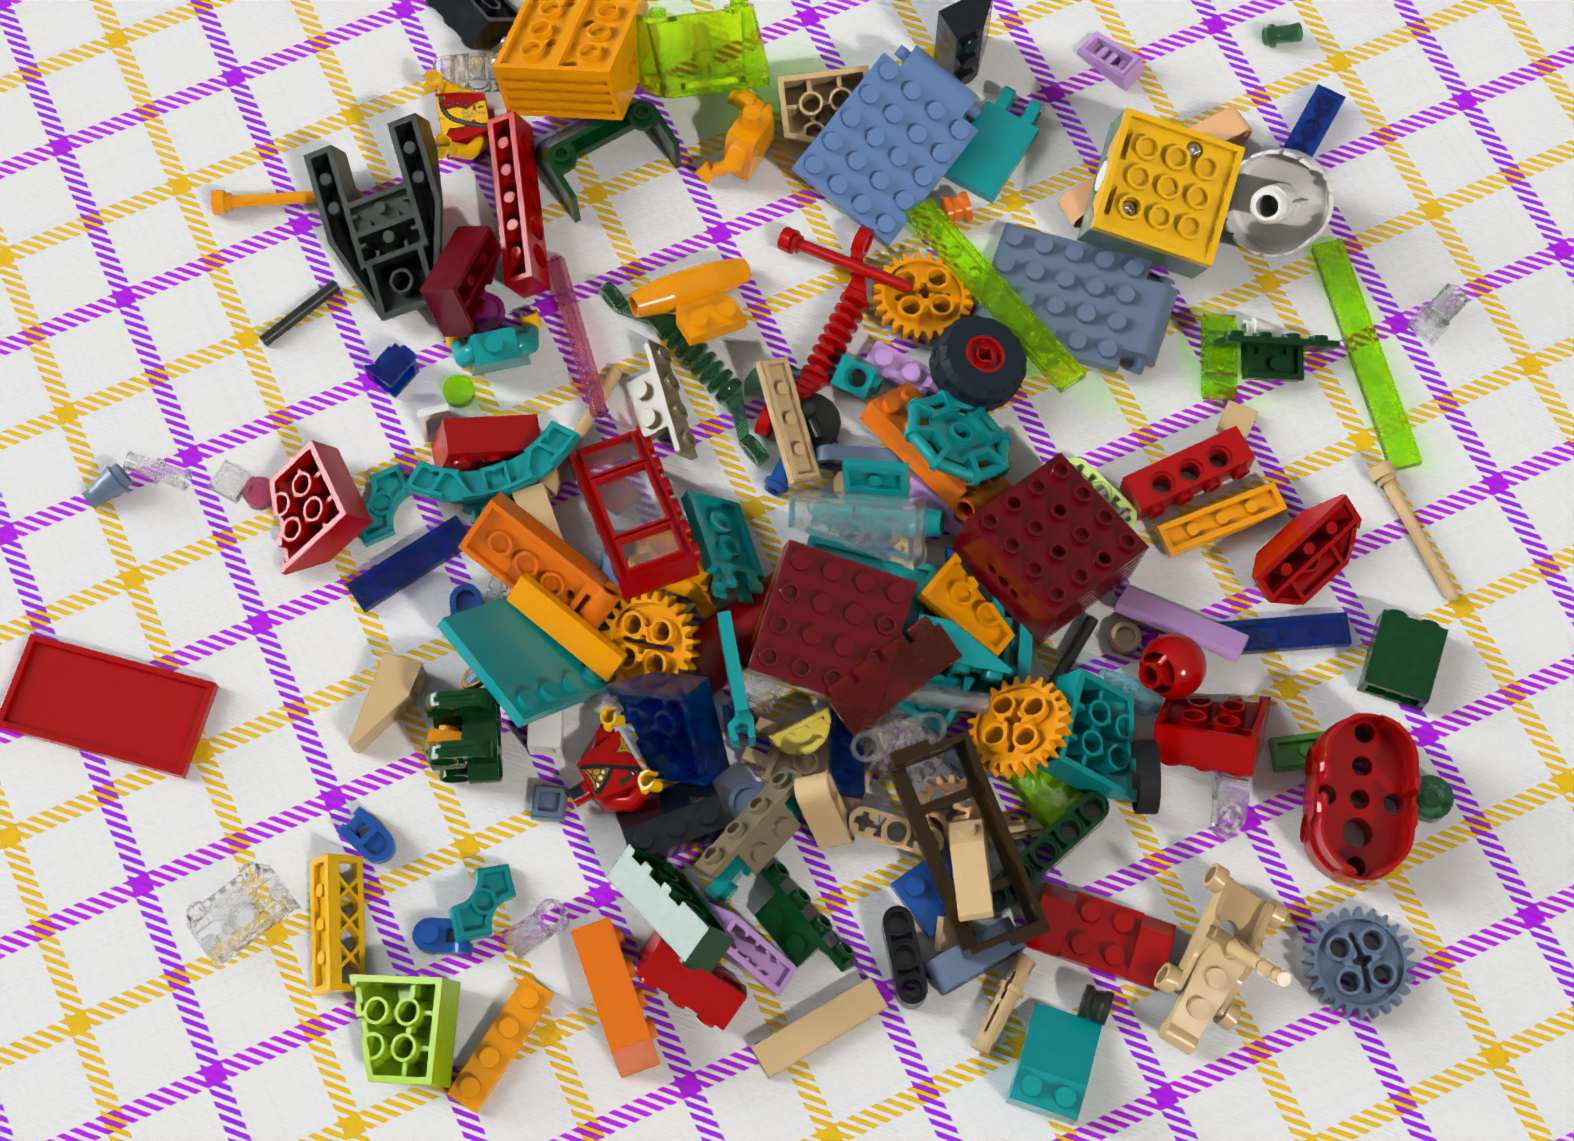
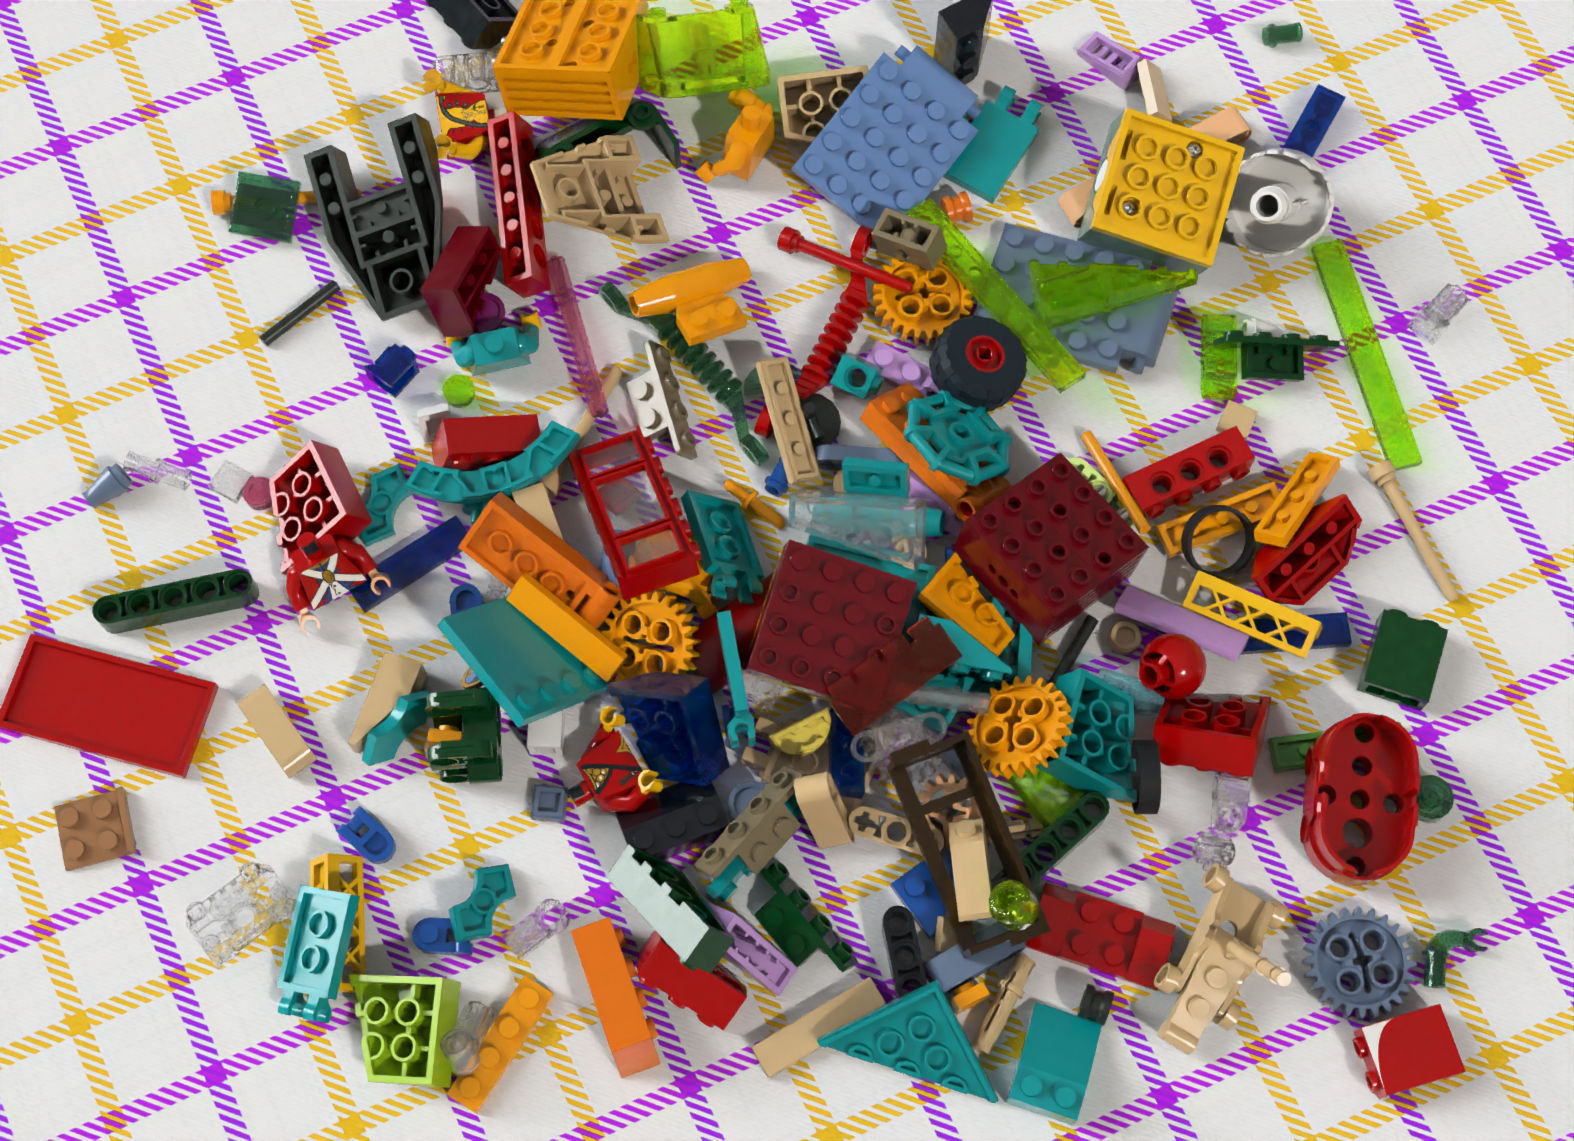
(95, 829): none -> medium nougat piece
(162, 595): none -> dark green beam
(265, 207): none -> clear green tile
(276, 731): none -> tan beam
(316, 952): none -> teal tile
(325, 570): none -> red torso
(387, 737): none -> teal tile
(463, 1043): none -> clear piece
(597, 190): none -> tan wedge
(753, 503): none -> light orange piece
(909, 239): none -> dark tan brick
(916, 1038): none -> teal tile
(969, 996): none -> light orange plate
(1013, 905): none -> clear neon green head
(1075, 292): none -> clear neon green wedge
(1115, 482): none -> light orange bar
(1154, 90): none -> tan tile
(1213, 848): none -> clear gear
(1243, 560): none -> black tyre
(1260, 607): none -> yellow fence
(1296, 499): none -> light orange plate
(1408, 1051): none -> red panel
(1438, 950): none -> clear green piece

